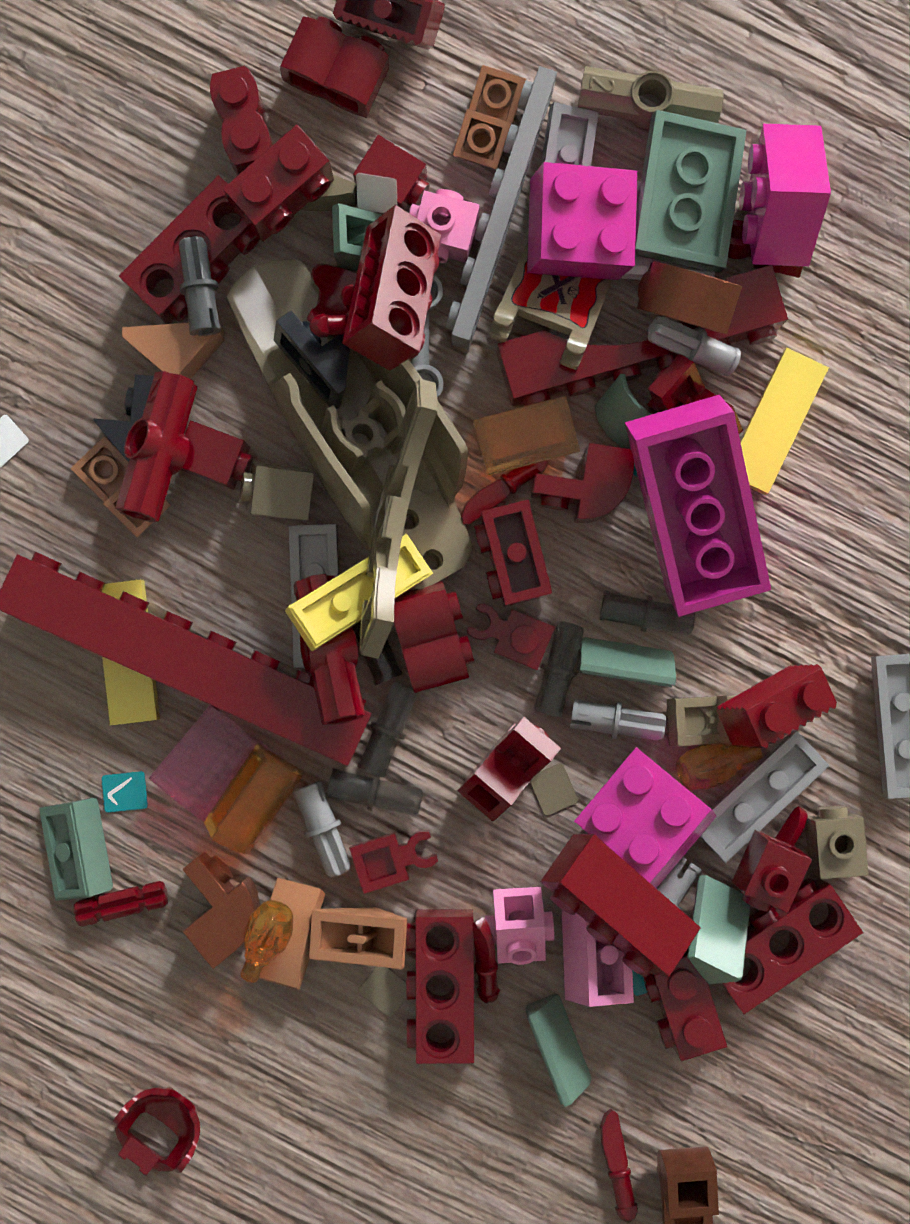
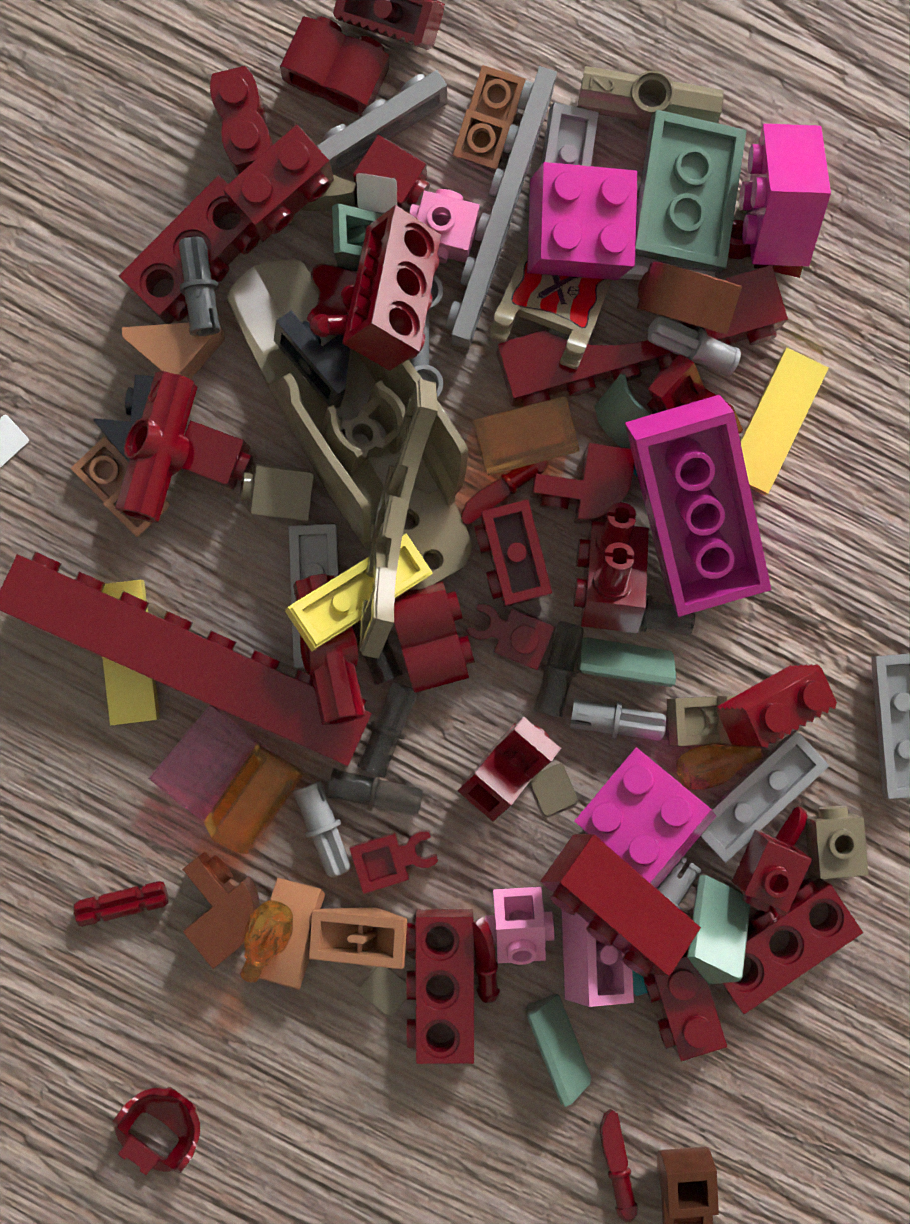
(76, 849): sand green slope -> none
(124, 791): teal sticker -> none
(384, 118): none -> light grey plate
(614, 572): none -> dark red brick

